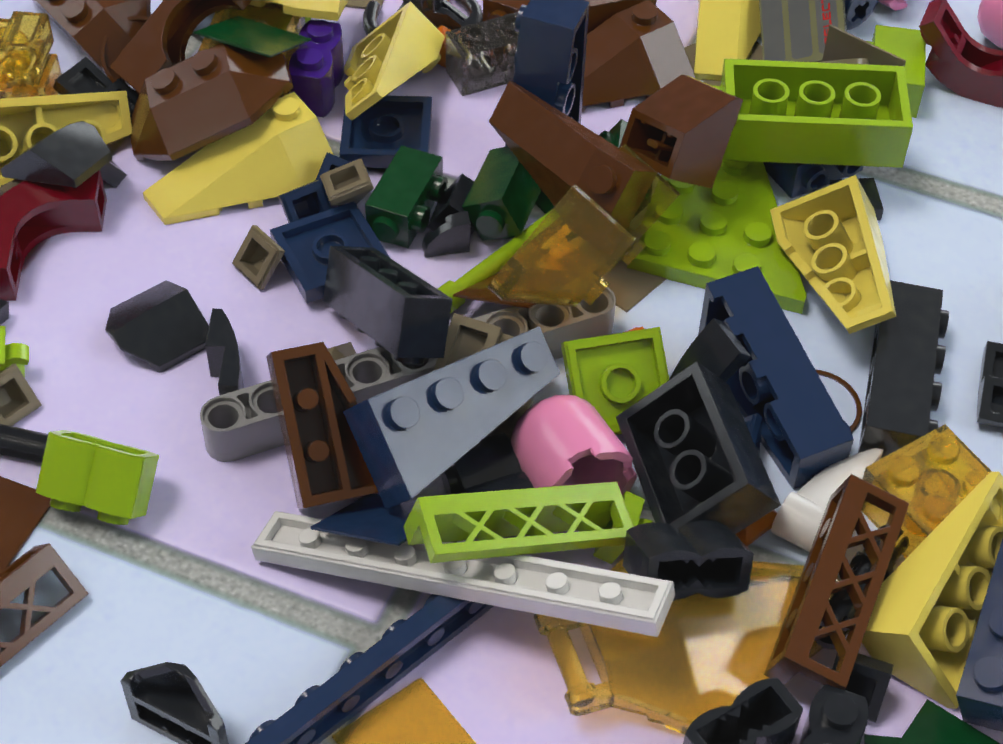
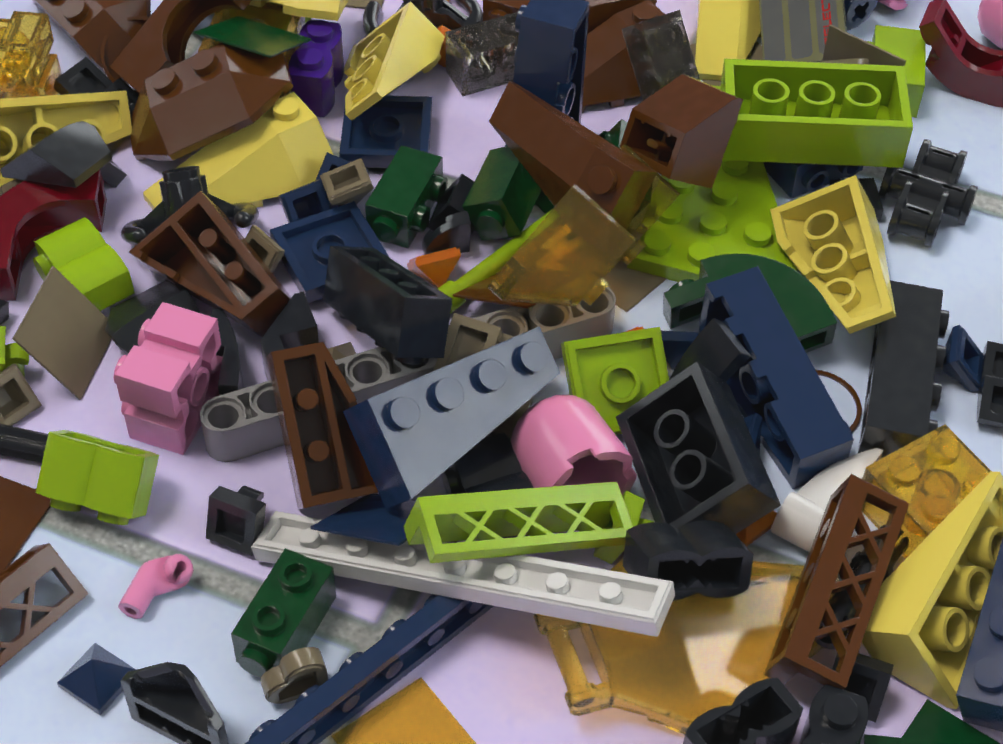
(64, 333): none -> dark tan piece
(85, 262): none -> lime brick
(95, 678): none -> dark blue slope
(154, 579): none -> bright pink arm
(169, 377): none -> bright pink brick
(177, 189): none -> black piece
(215, 263): none -> reddish brown wedge
(235, 517): none -> black tile
(283, 612): none -> dark green brick
(291, 329): none -> black slope
(294, 675): none -> dark tan tile
(435, 266): none -> orange slope
(659, 52): none -> clear smoke brick
(676, 344): none -> dark blue slope
(796, 295): none -> dark green arch
(927, 193): none -> black axle
(963, 359): none -> dark blue slope

